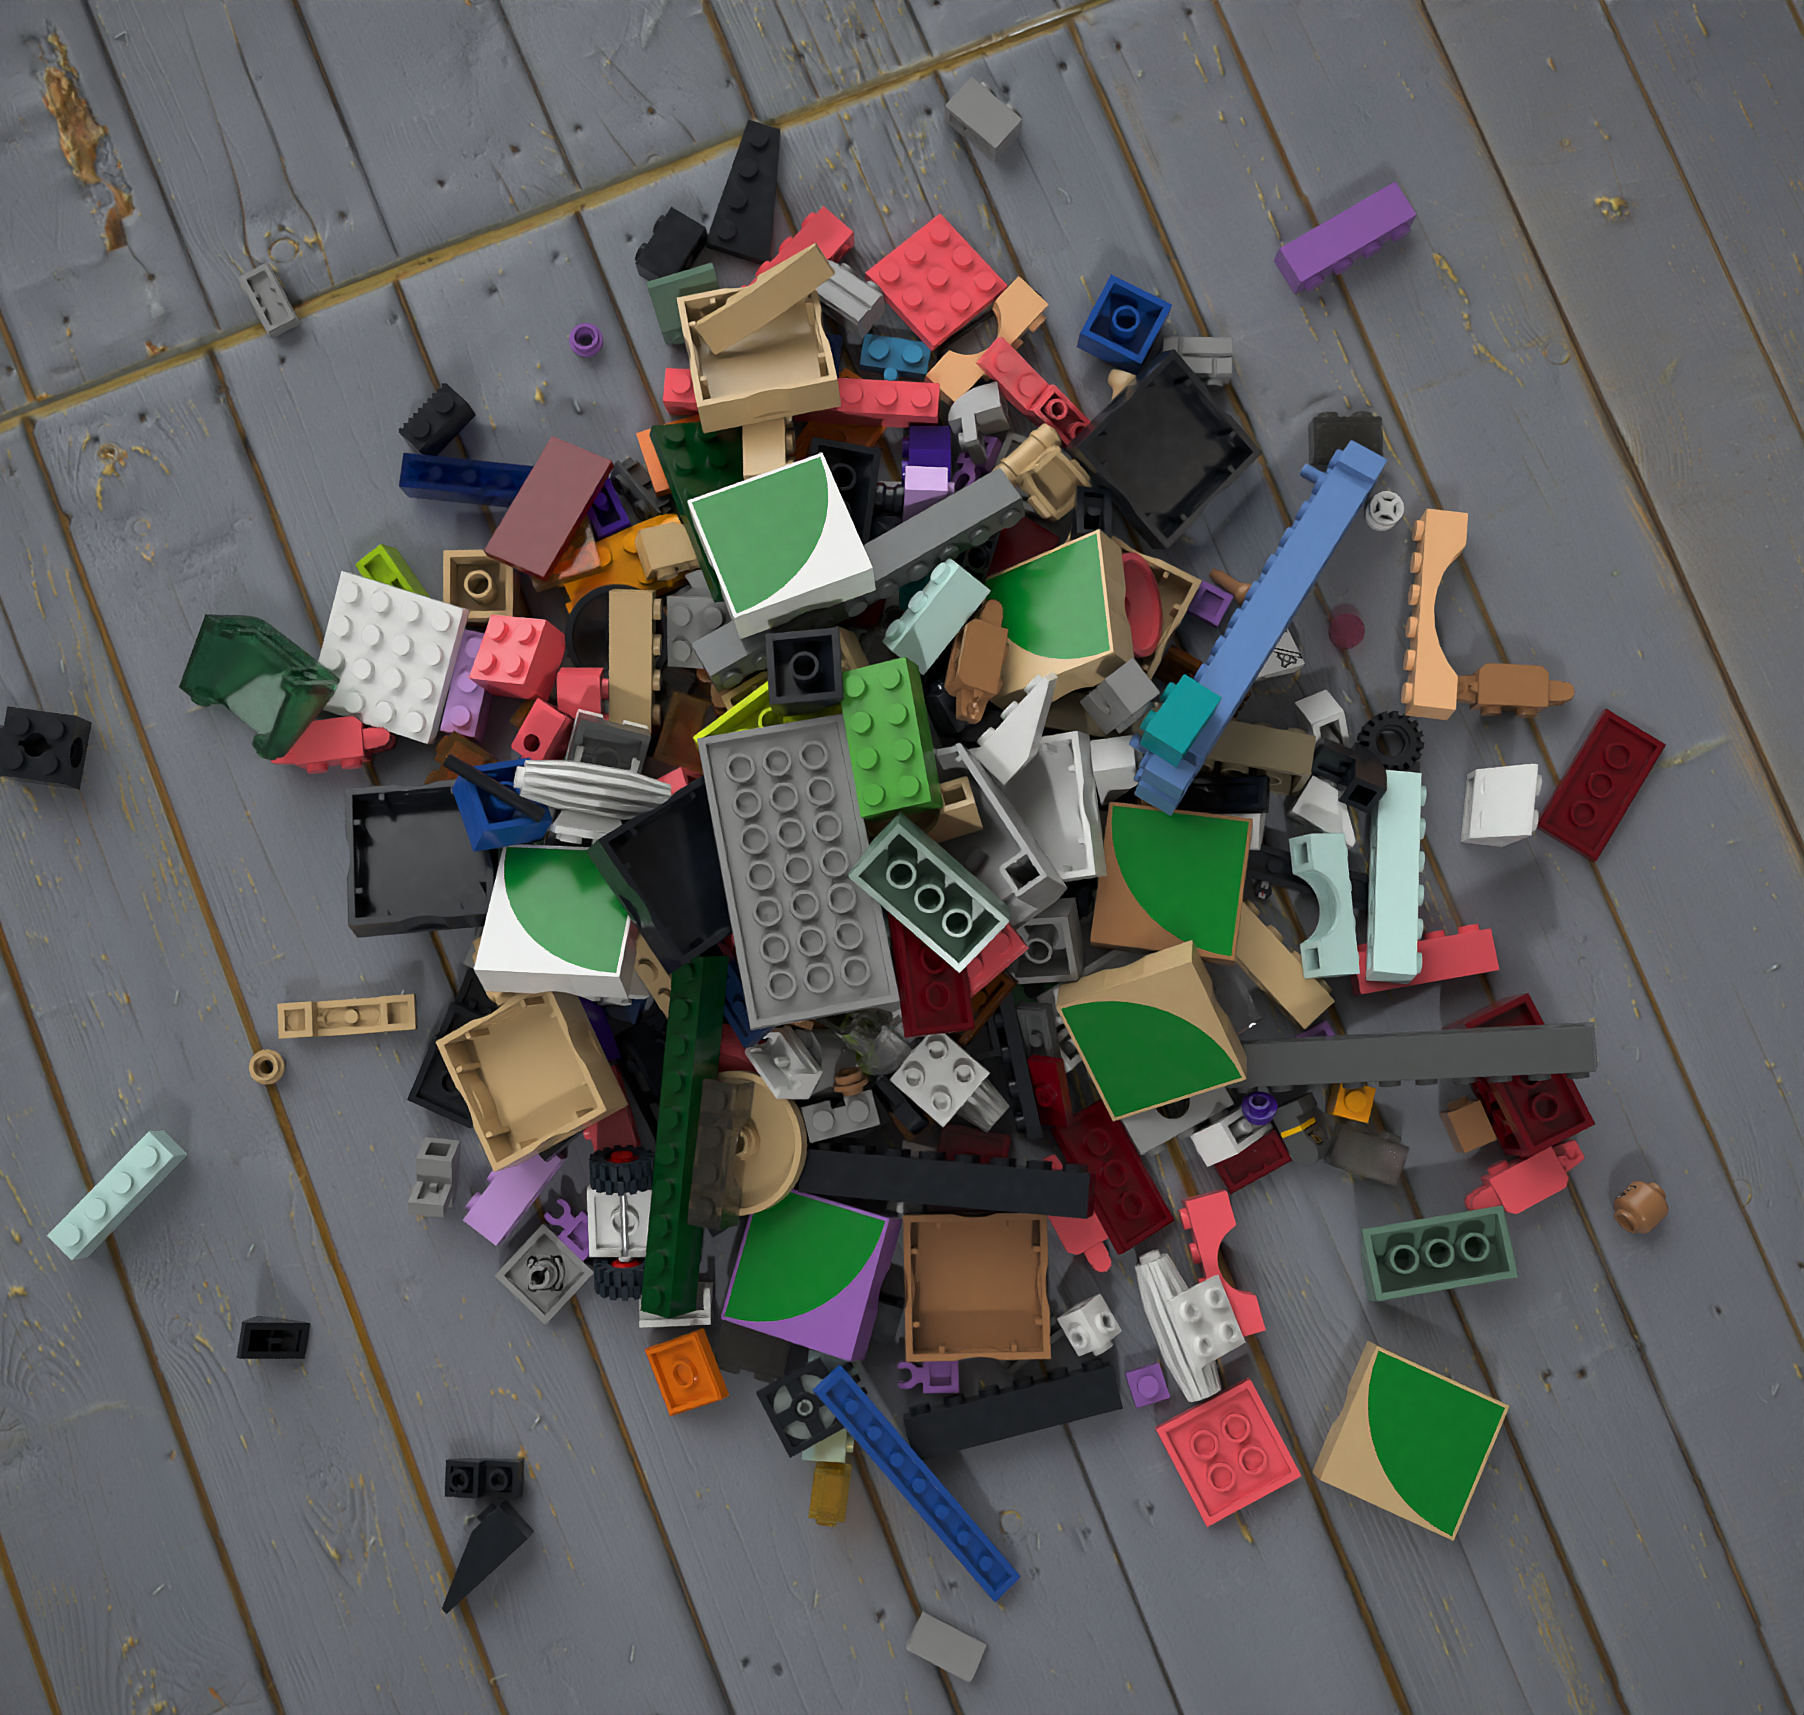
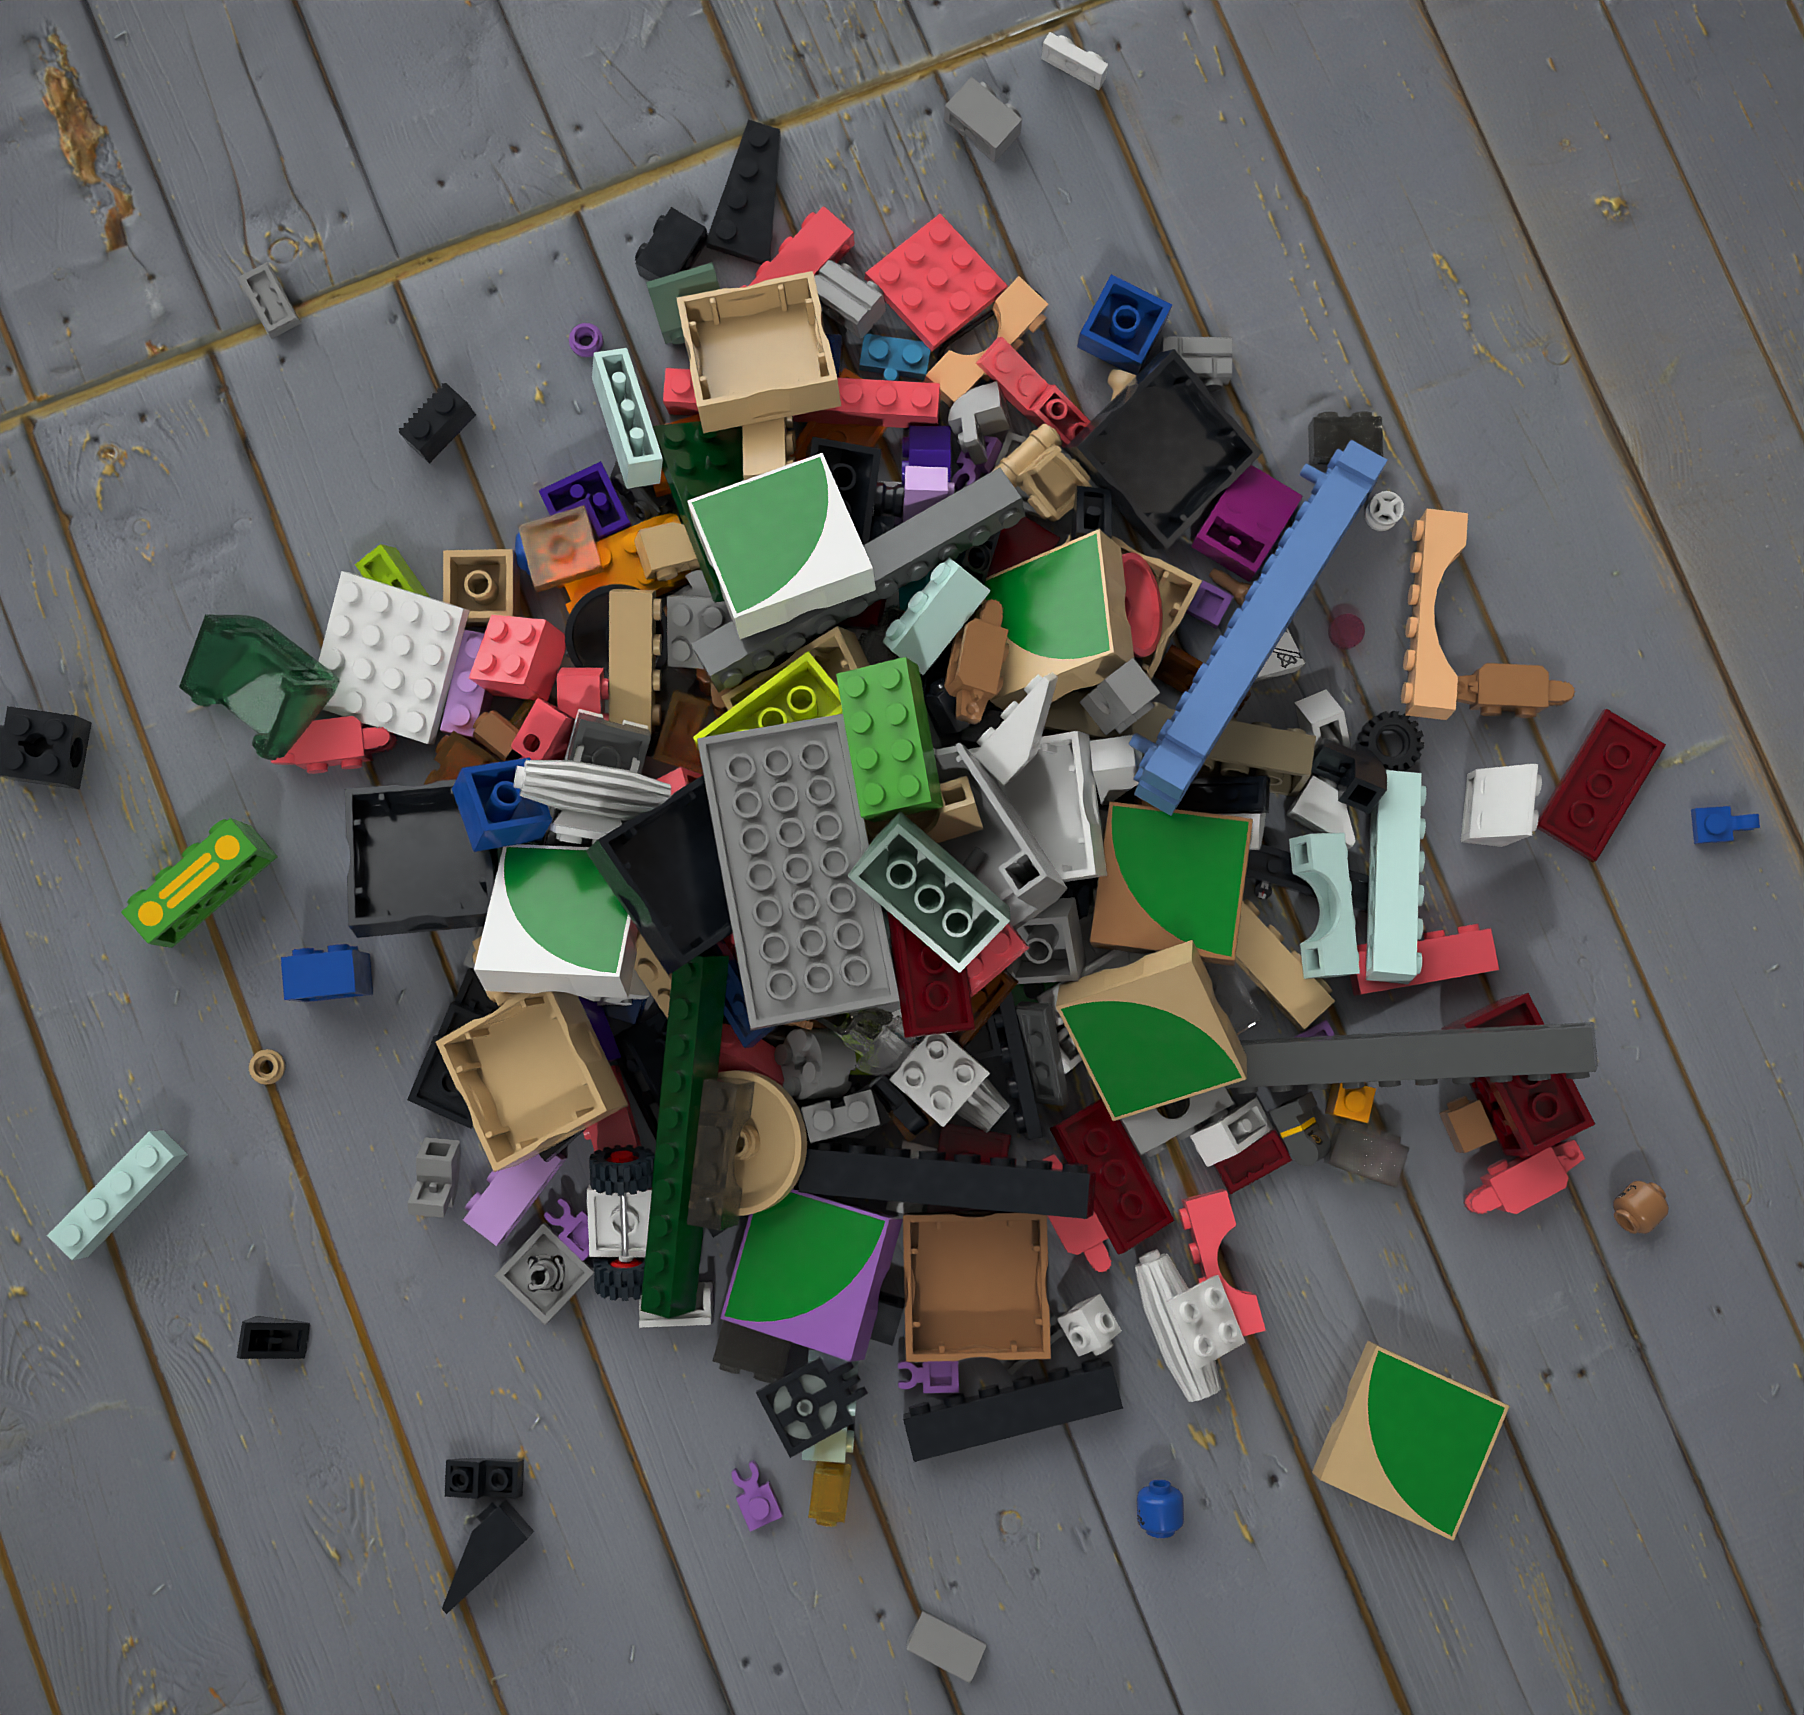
(198, 883): none -> bright green brick
(328, 975): none -> blue brick
(347, 1016): tan slope -> none
(461, 480): clear blue brick -> none
(494, 788): black bar -> none
(496, 734): none -> medium nougat brick
(549, 508): tile -> none
(627, 418): none -> light aqua brick
(686, 1372): orange tile -> none
(757, 1501): none -> medium lavender plate
(765, 299): tan slope -> none
(785, 1064): white hinge -> none
(804, 671): black slope -> none
(850, 1081): medium nougat plate -> none
(916, 1482): blue plate -> none
(1050, 1090): dark red plate -> none
(1078, 63): none -> white plate
(1147, 1384): medium lavender plate -> none
(1160, 1509): none -> blue head
(1179, 720): teal brick -> none
(1227, 1451): coral plate -> none
(1247, 522): none -> magenta slope
(1256, 1114): dark purple plate -> none
(1345, 238): medium lavender brick -> none
(1437, 1254): sand green slope -> none
(1717, 824): none -> blue plate

